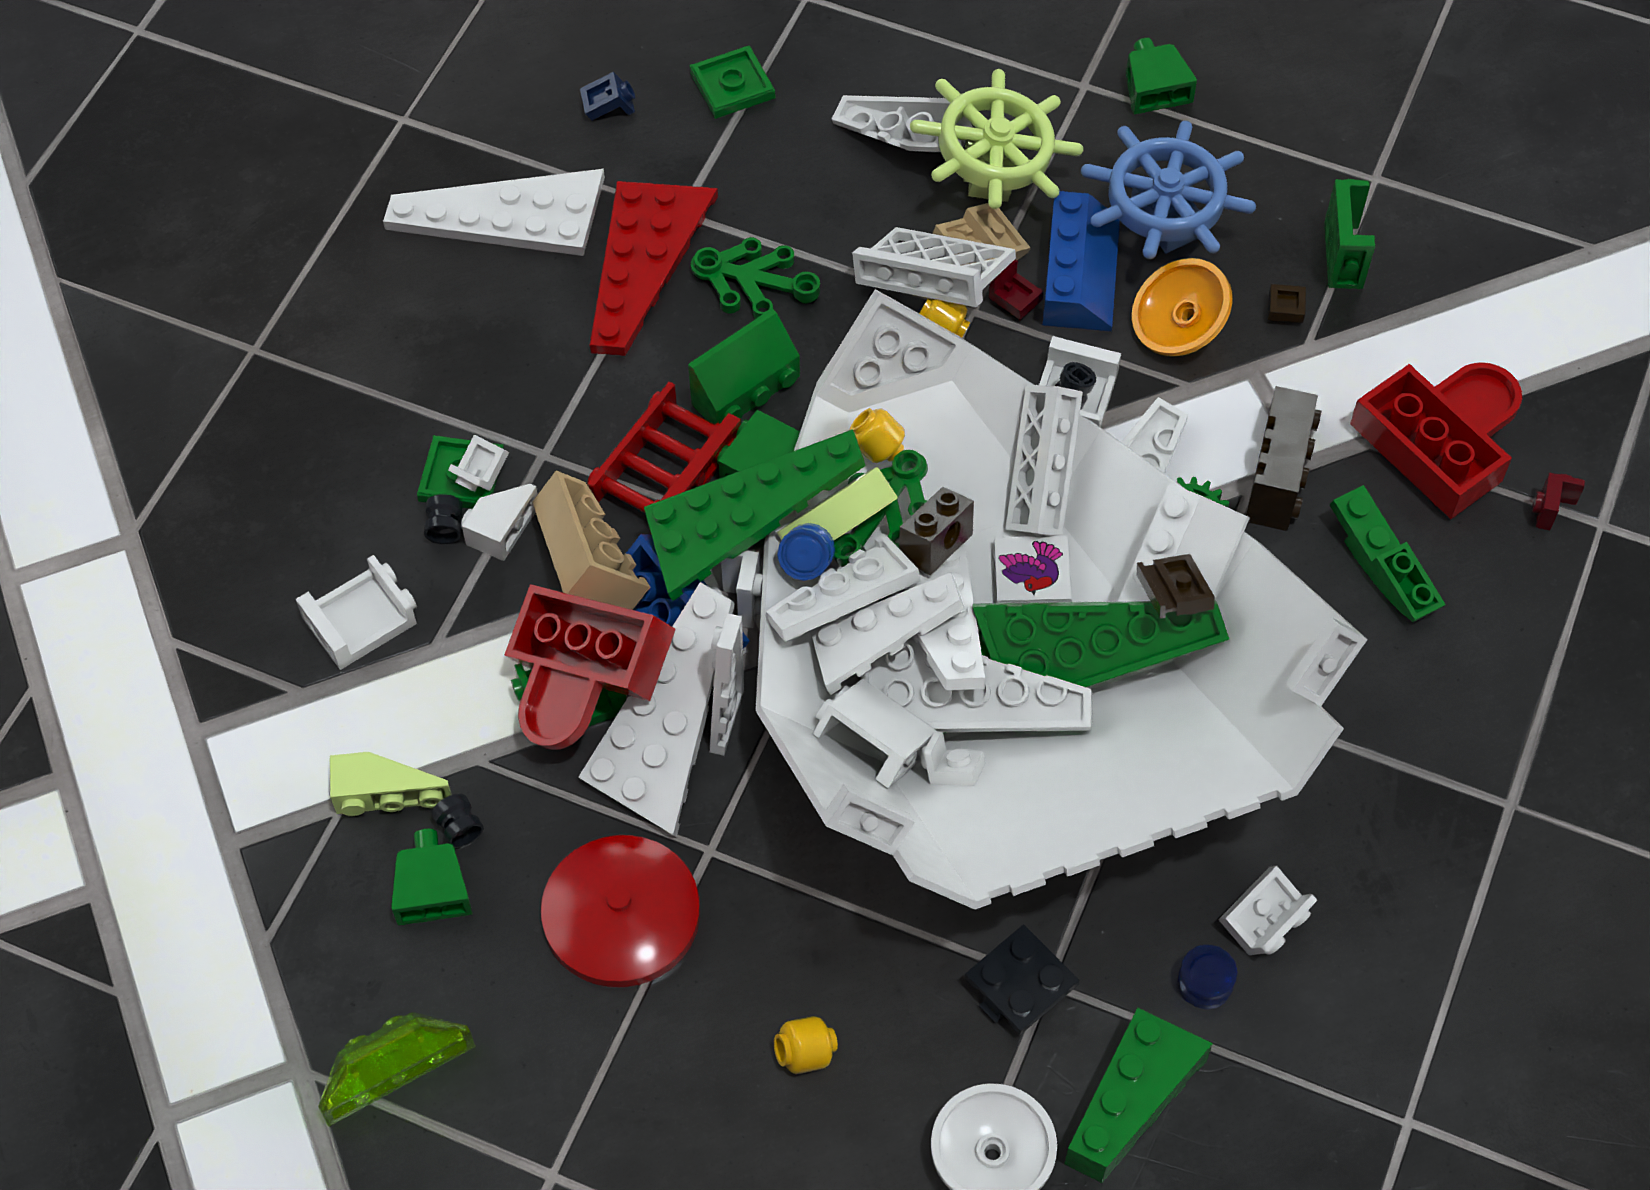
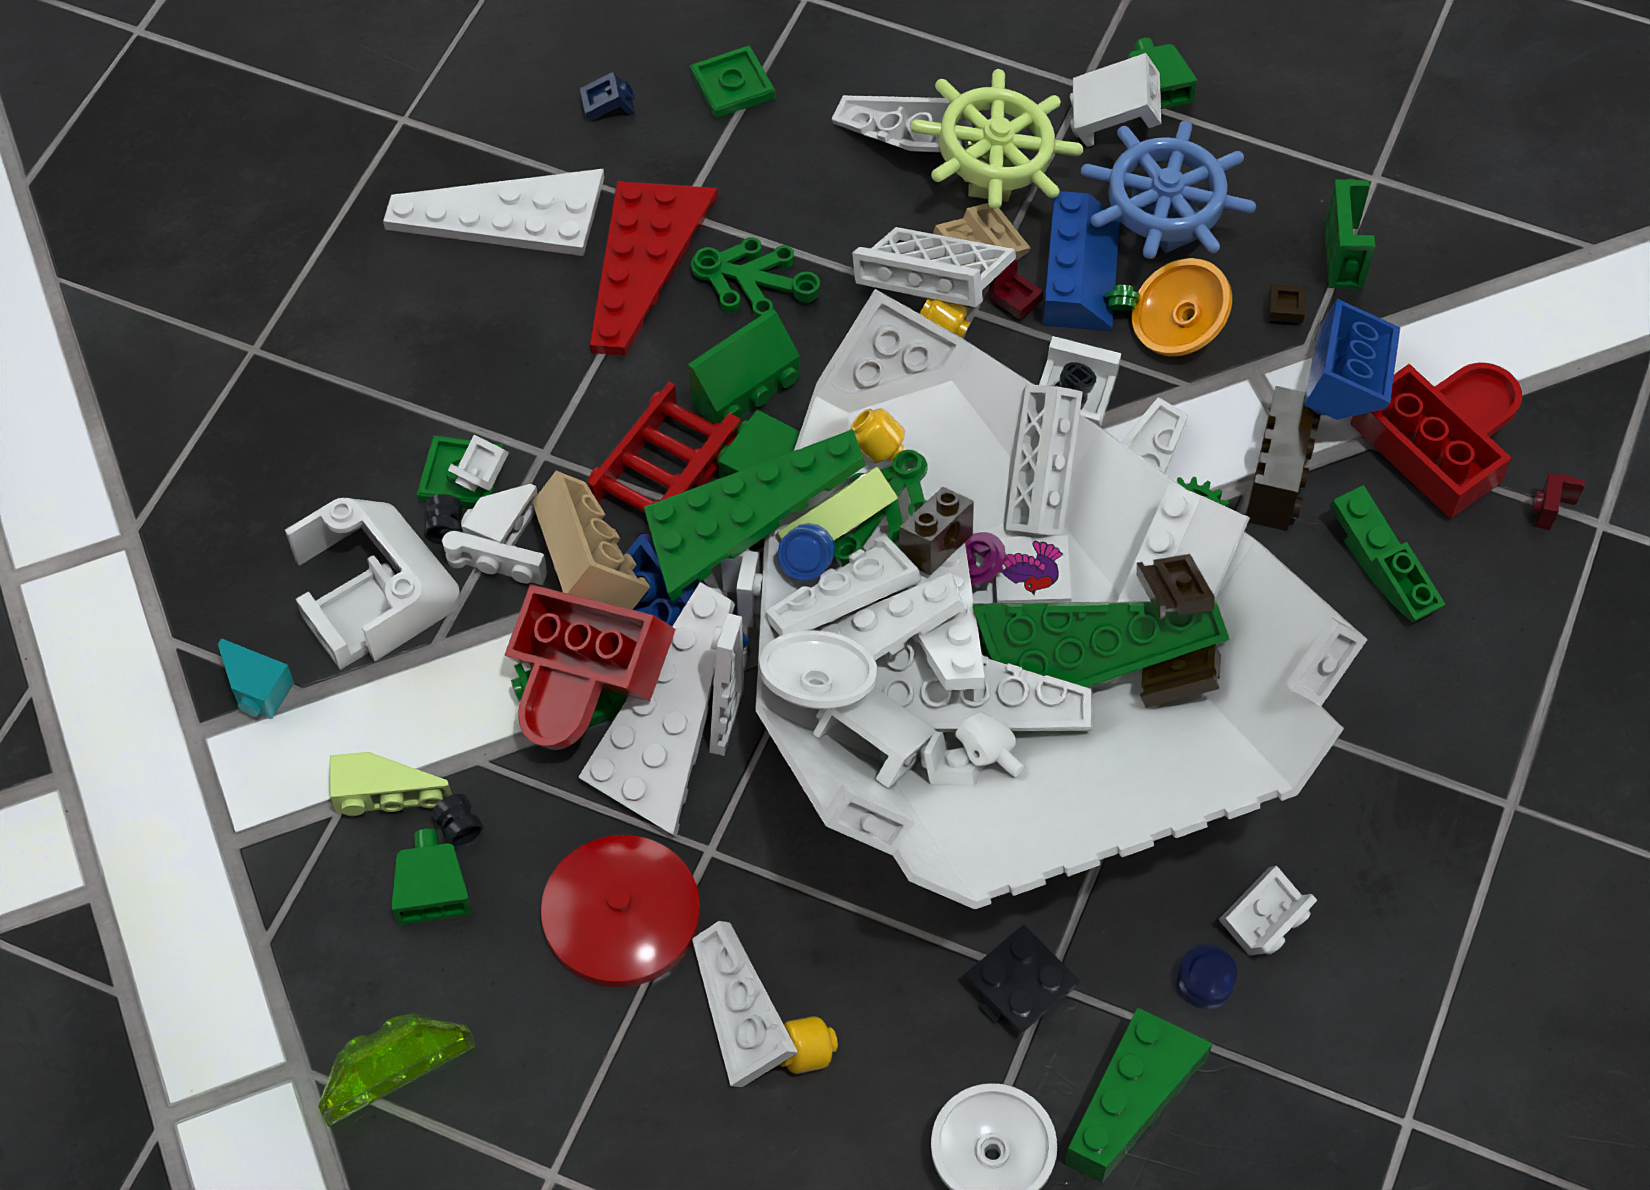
(255, 679): none -> teal slope
(418, 593): none -> white windscreen
(494, 557): none -> white plate
(742, 1012): none -> white wing
(817, 669): none -> white dish
(988, 742): none -> white piece
(994, 556): none -> magenta gear
(1116, 96): none -> white panel
(1122, 298): none -> green plate
(1181, 677): none -> dark brown plate
(1352, 363): none -> blue slope

